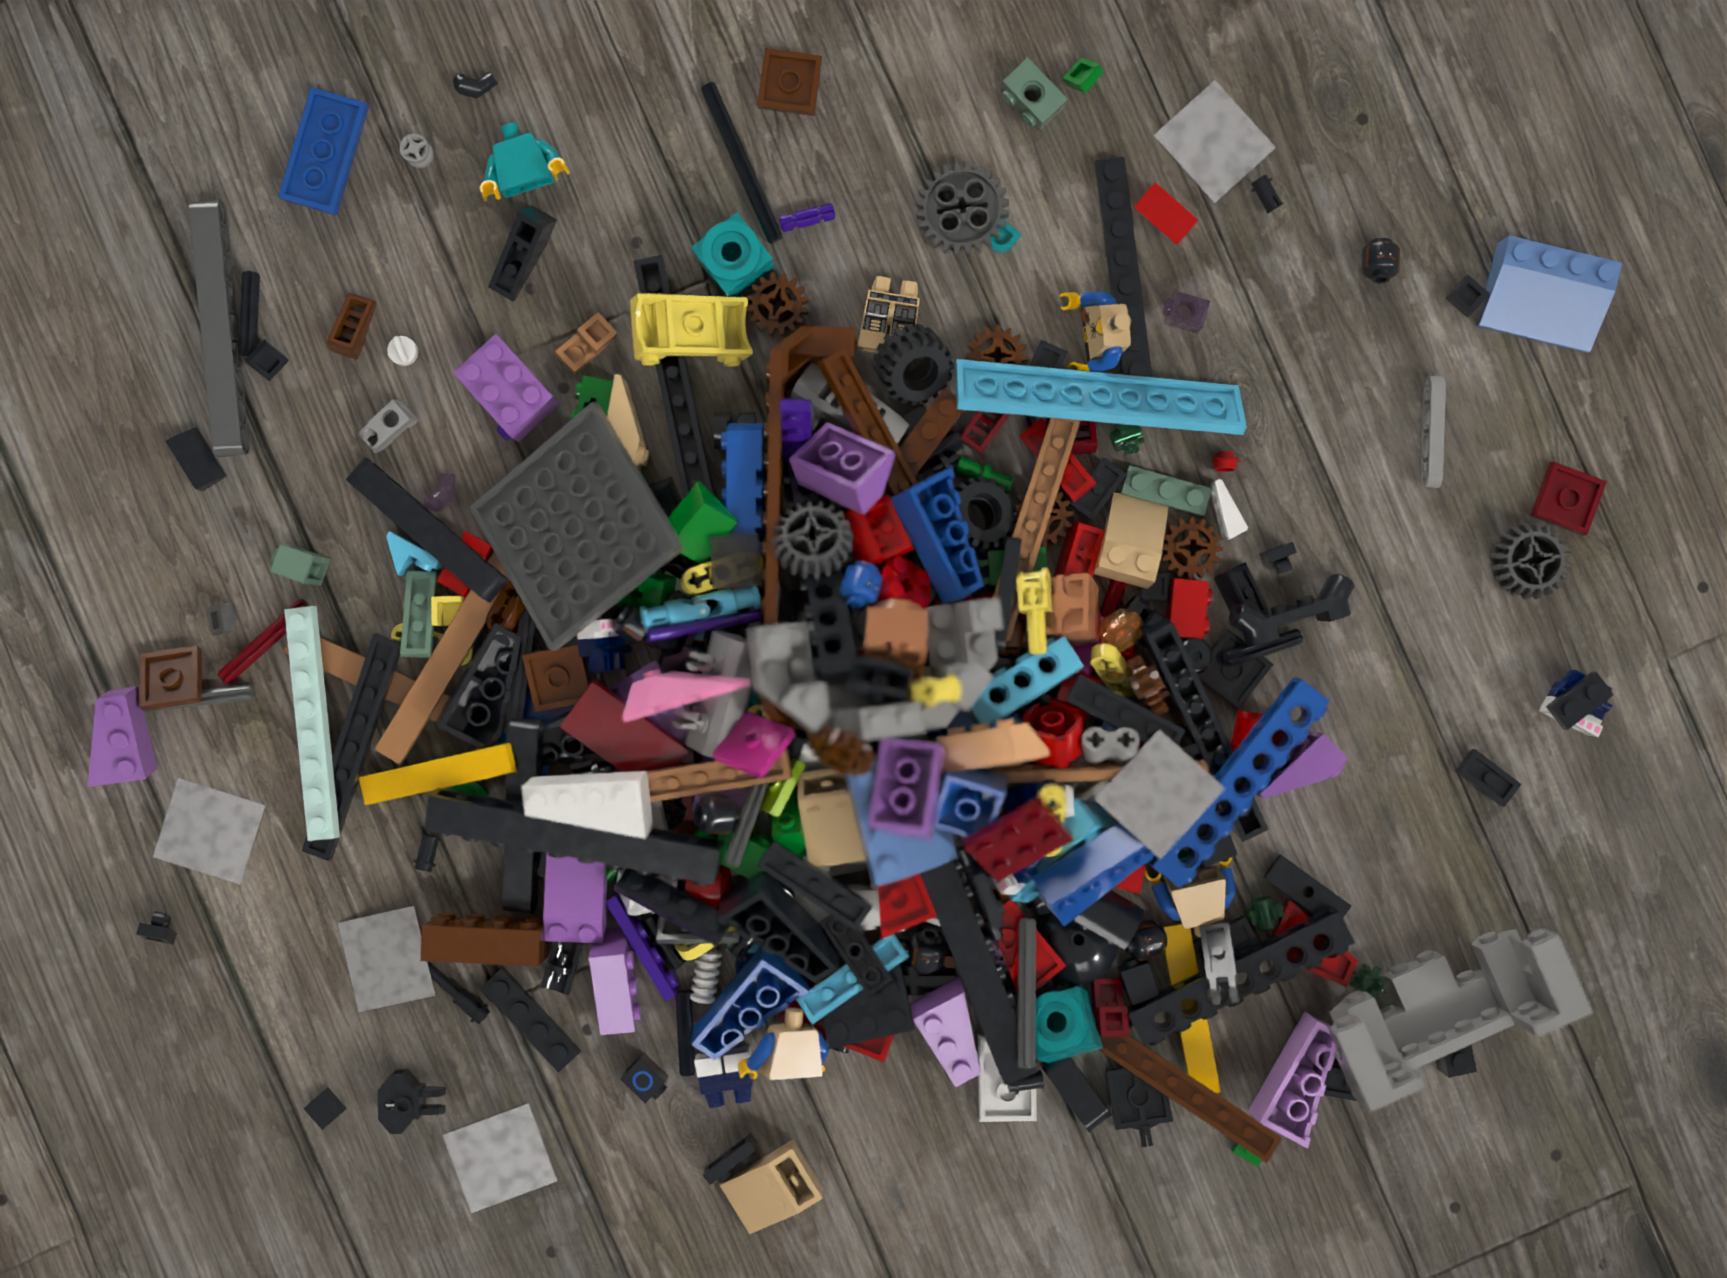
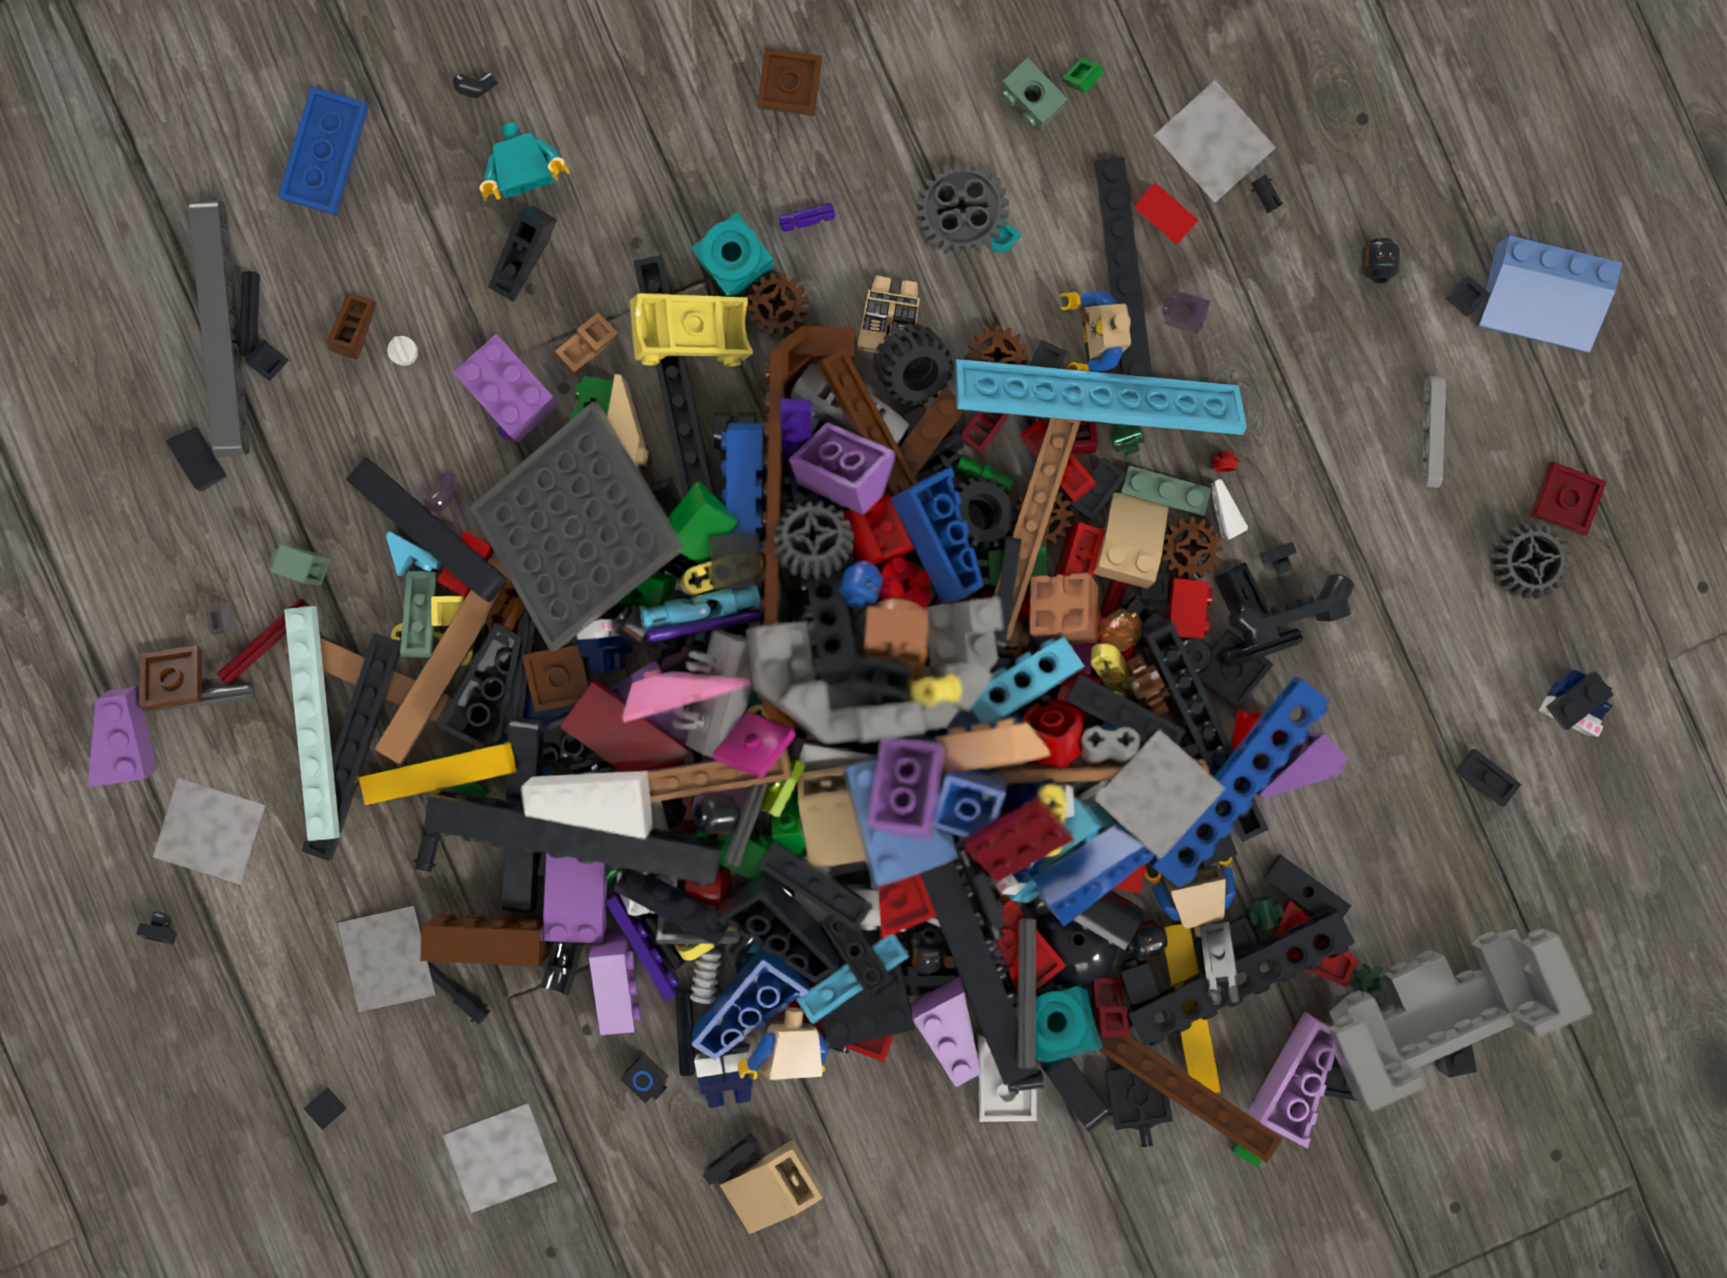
(387, 425): light grey leg -> none
(404, 1099): black hinge -> none
(411, 146): light grey wheel -> none
(530, 1019): black plate -> none
(741, 162): black axle -> none
(841, 751): reddish brown gear -> none
(1035, 600): light yellow connector -> none

